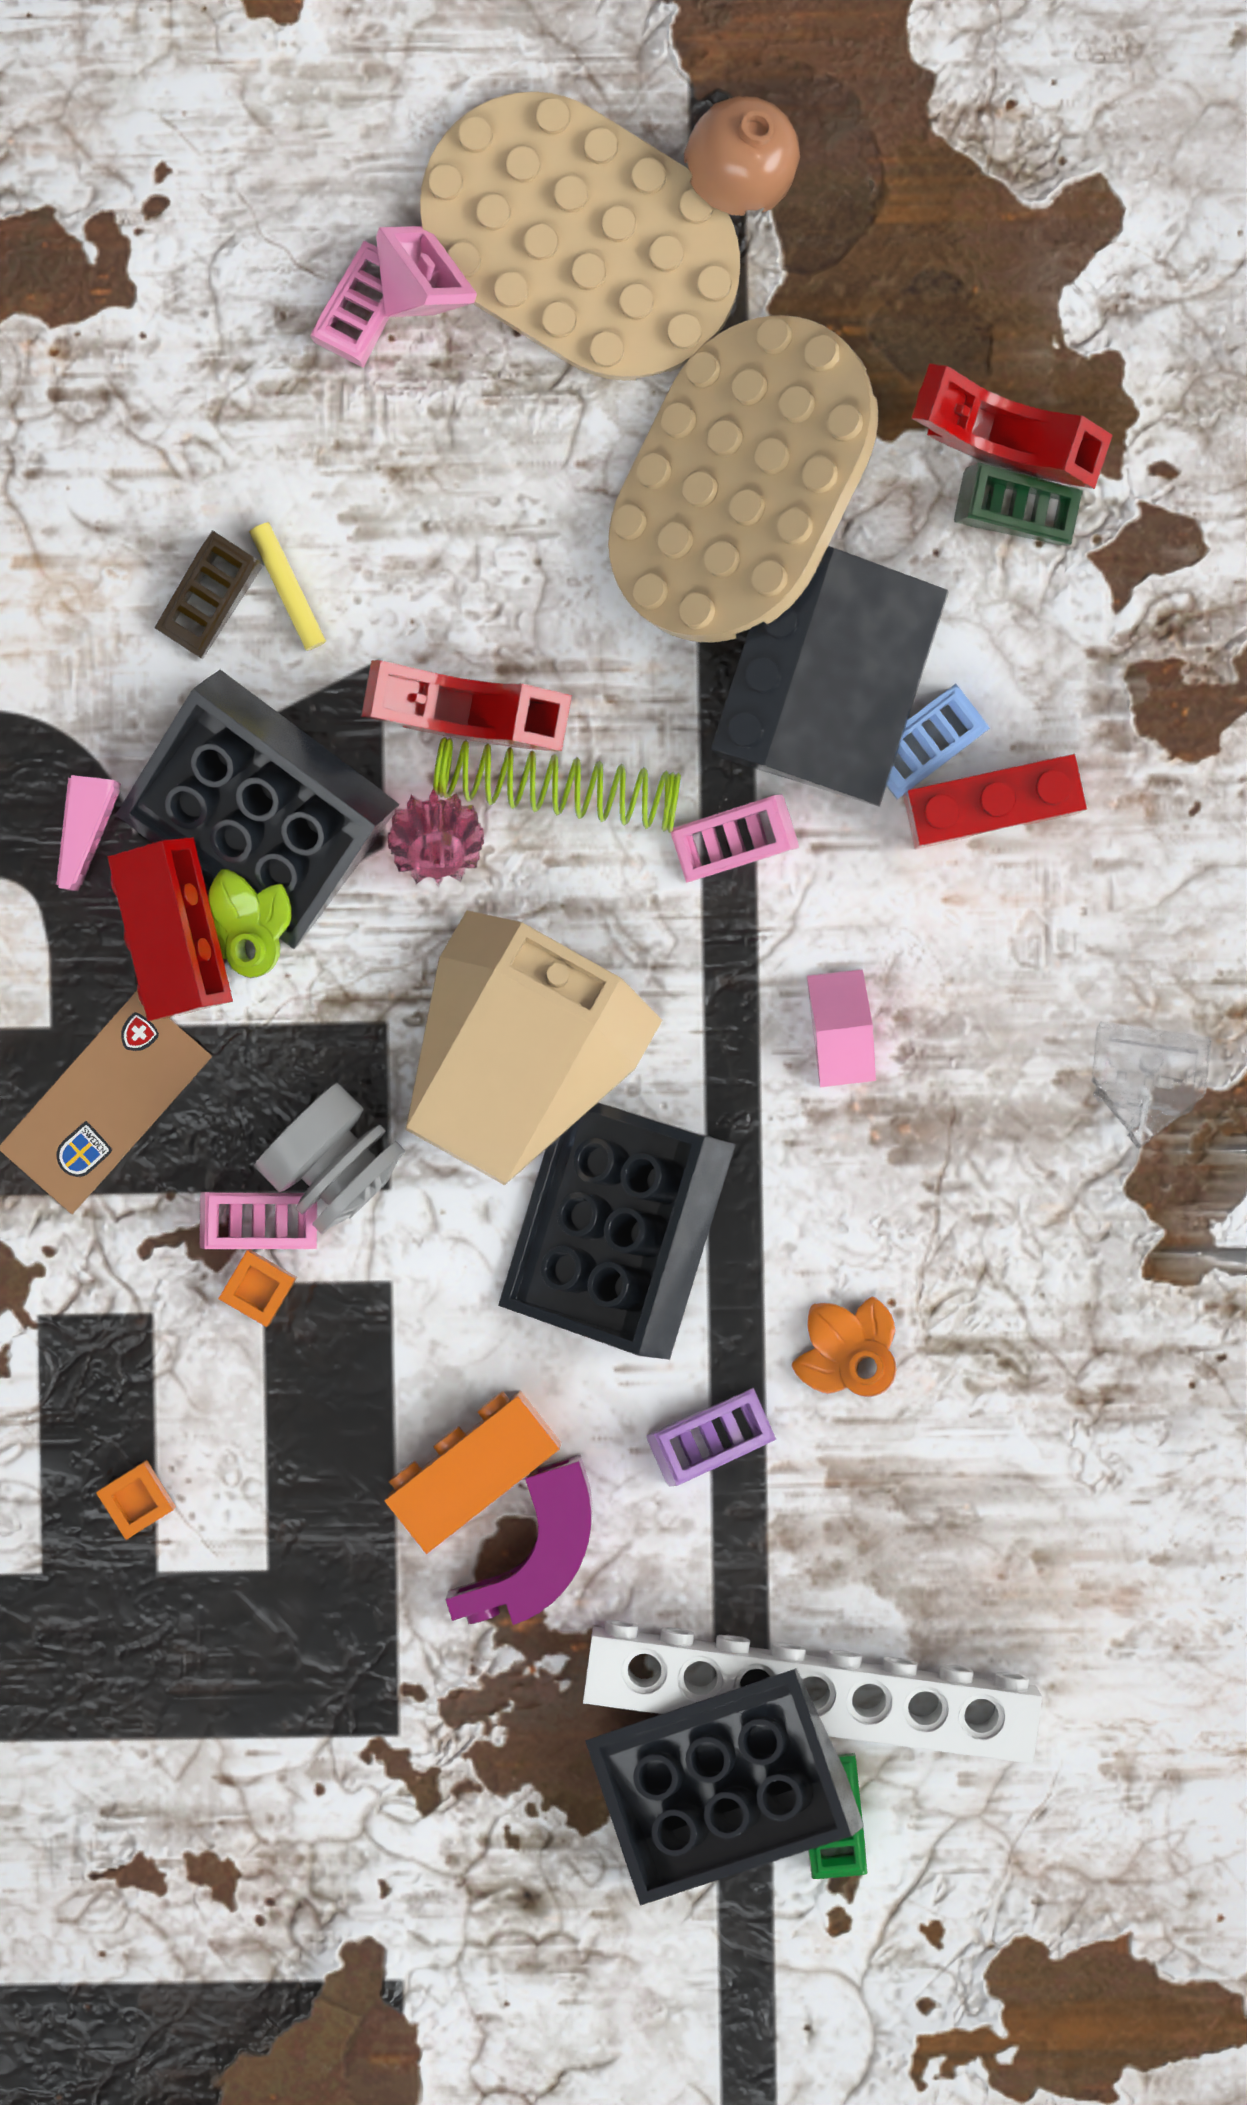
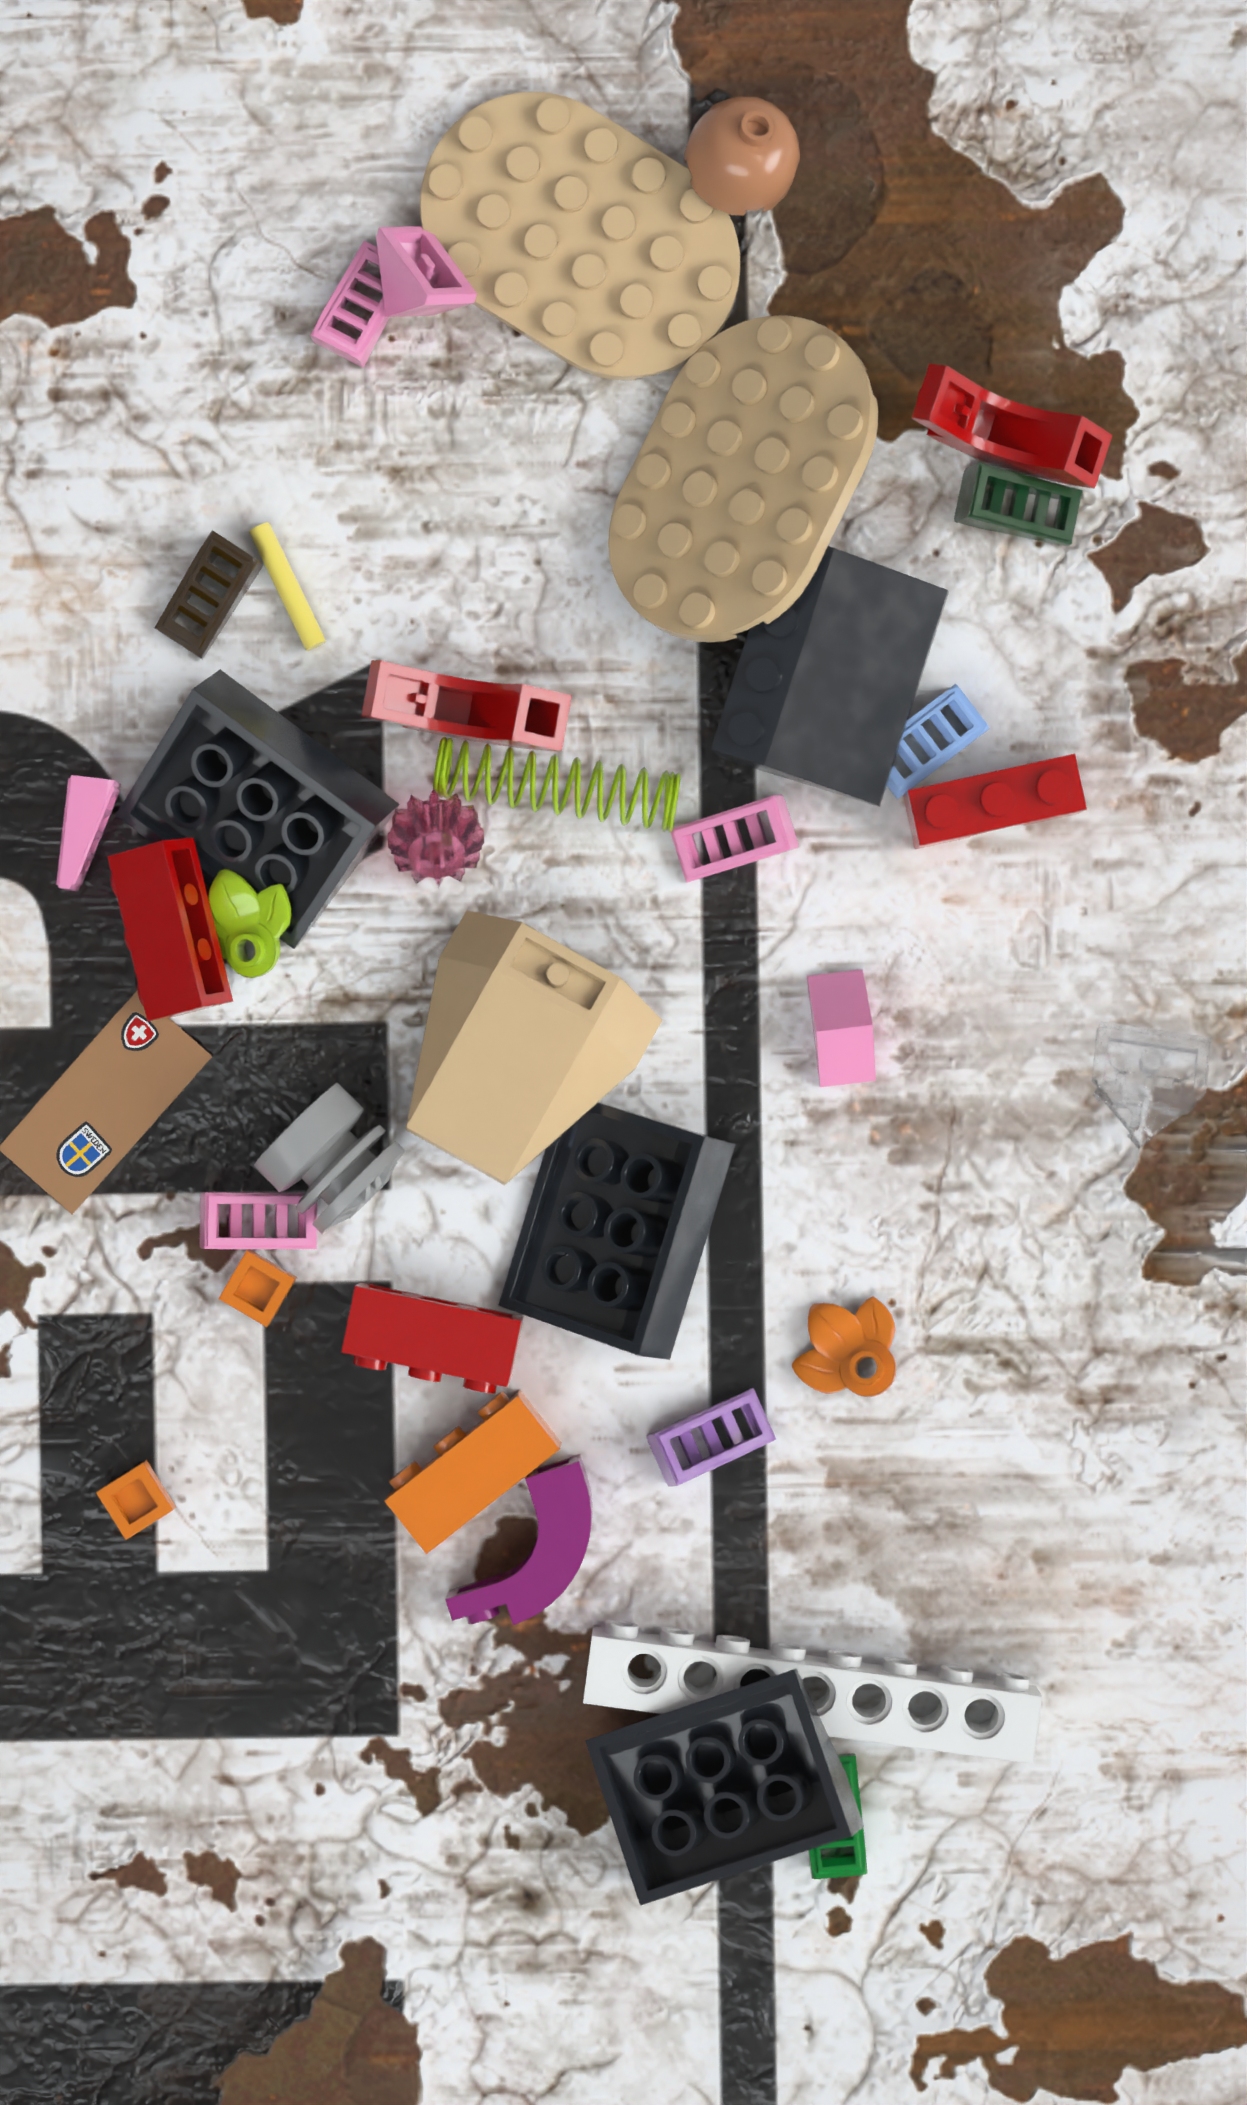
(432, 1337): none -> red brick

